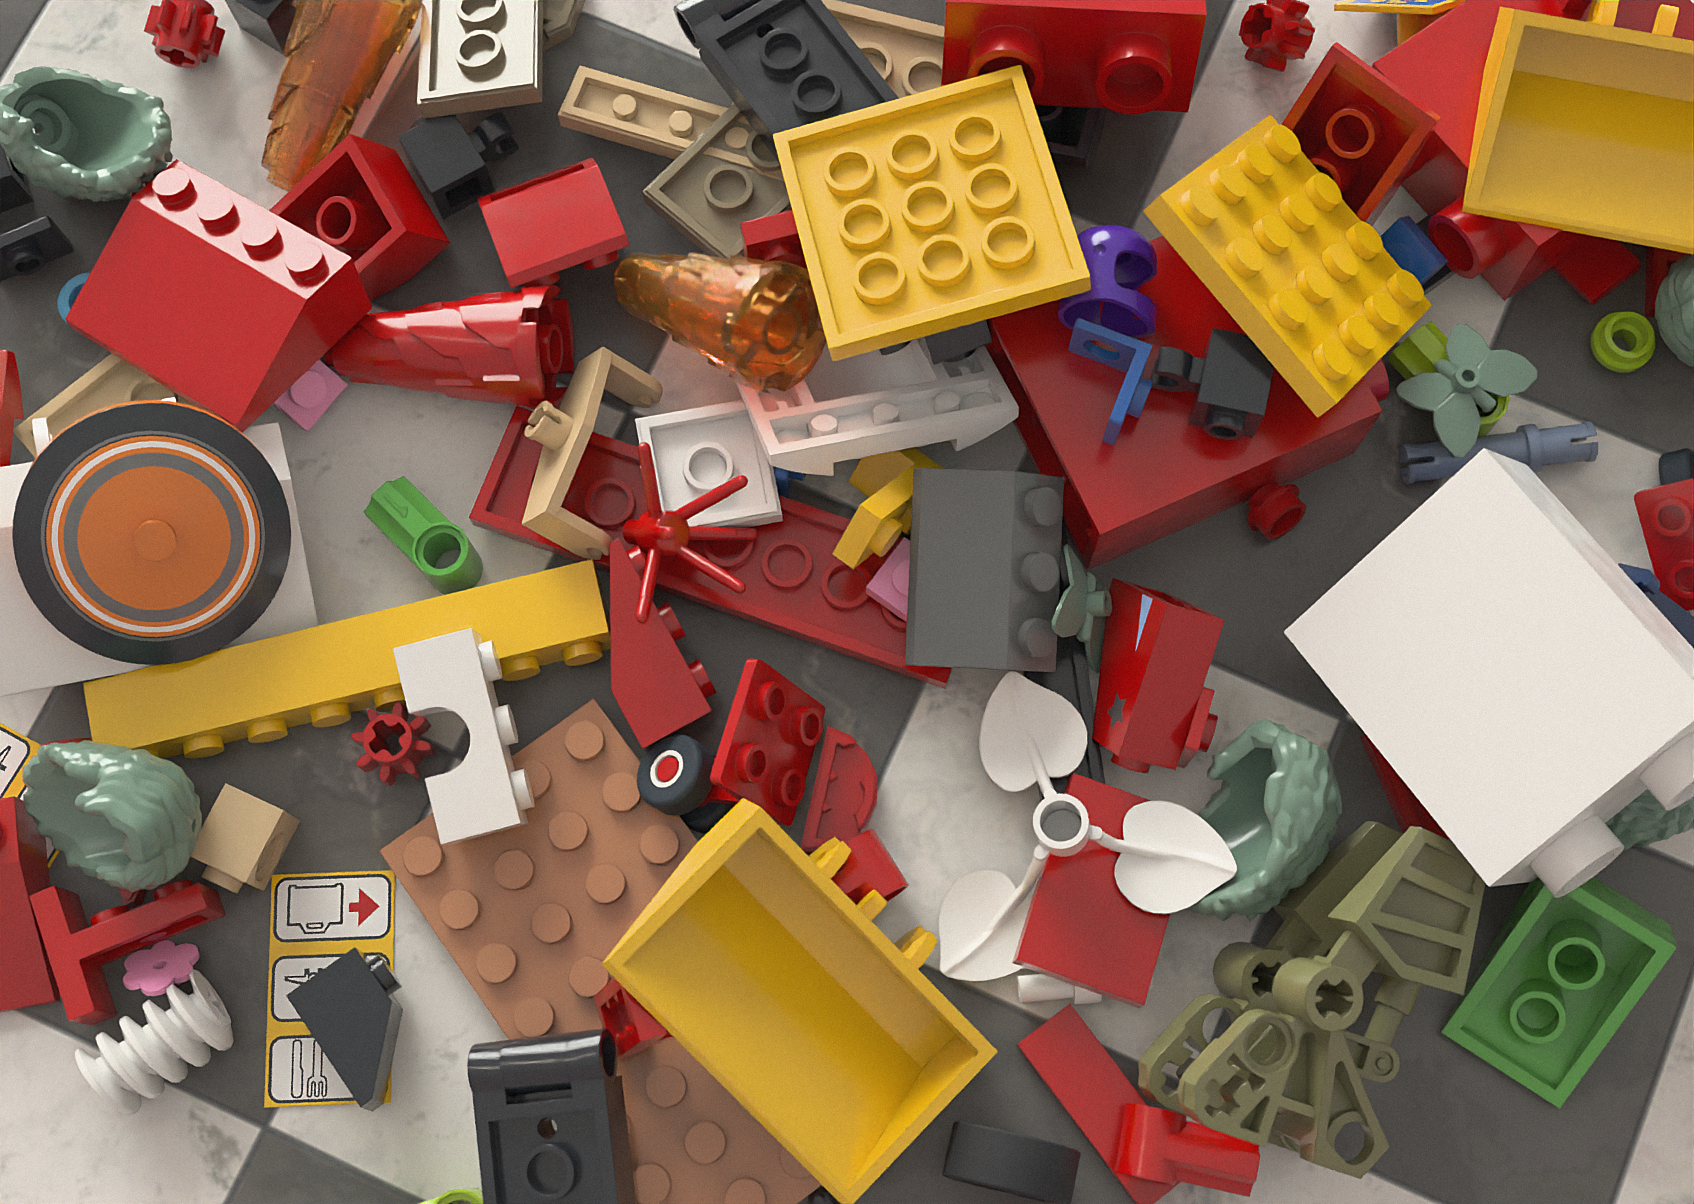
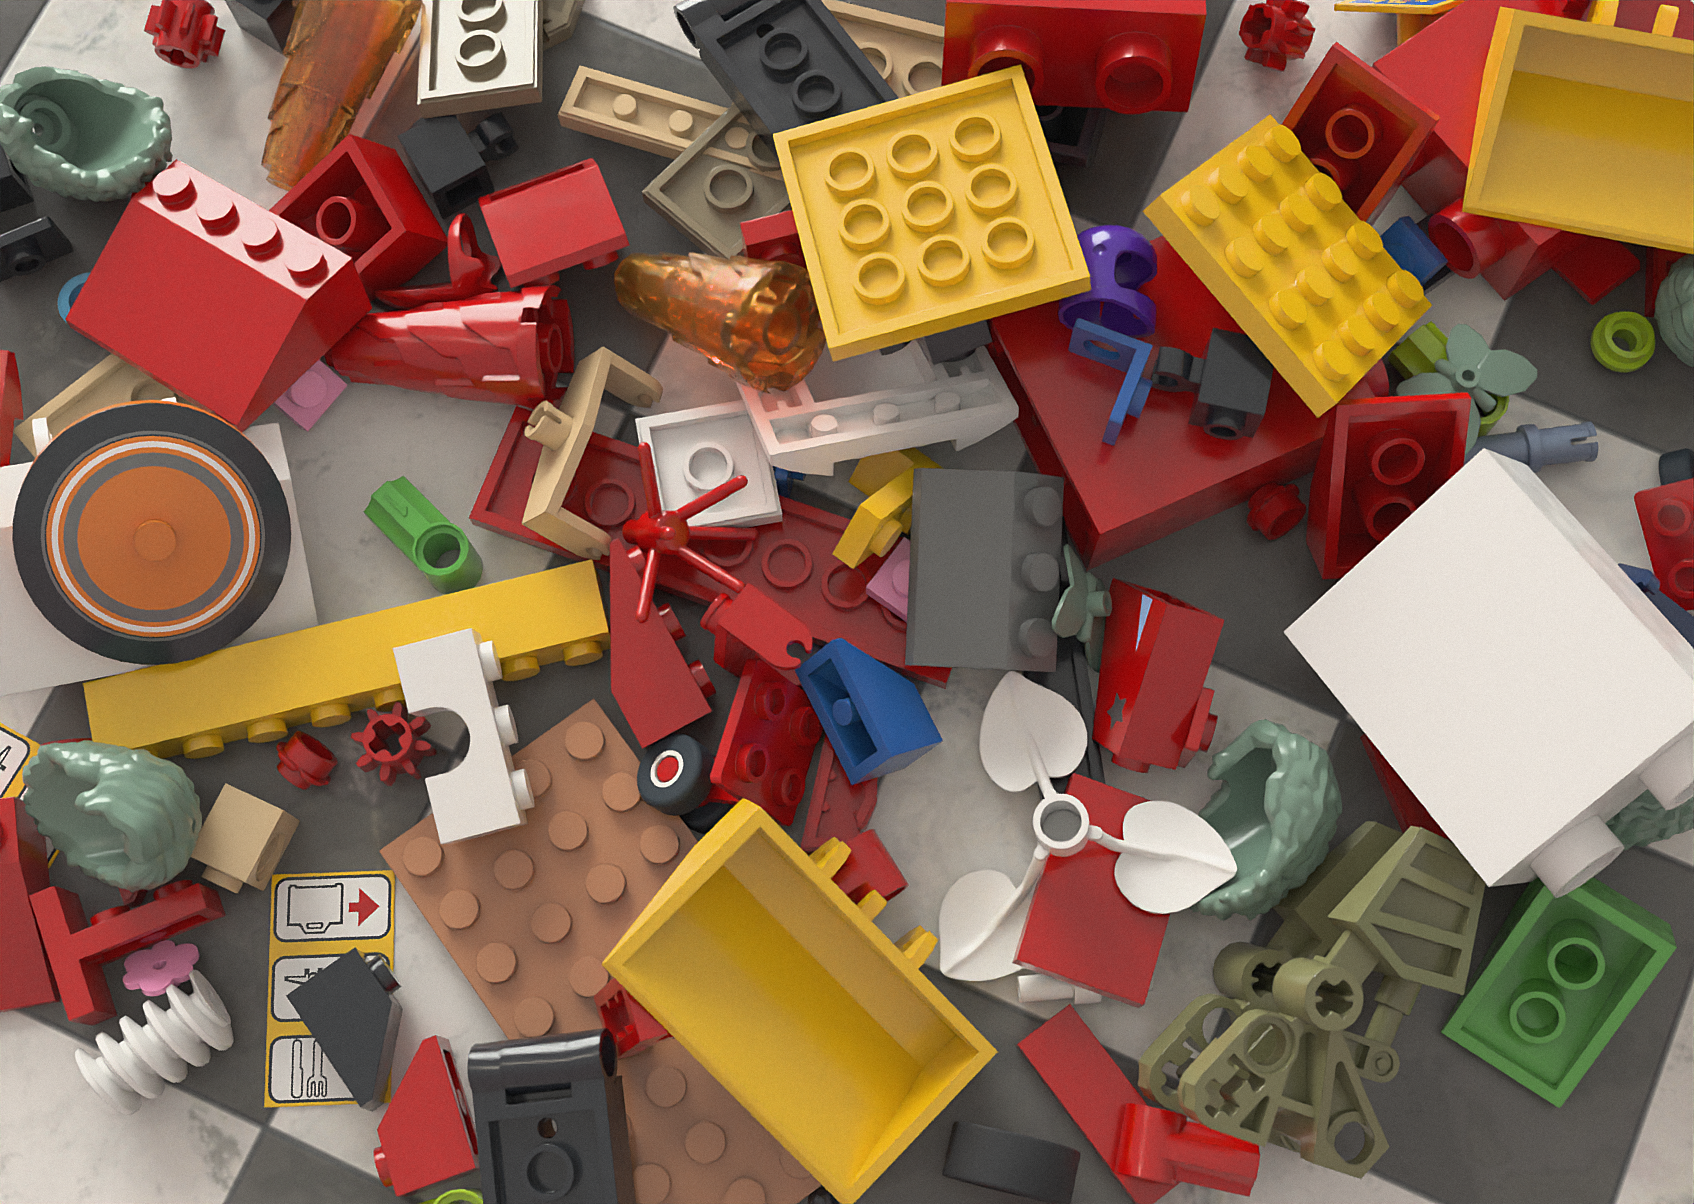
(305, 761): none -> red plate
(427, 1126): none -> red slope
(469, 272): none -> red piece
(755, 629): none -> red piece
(867, 711): none -> blue slope
(1378, 469): none -> red slope

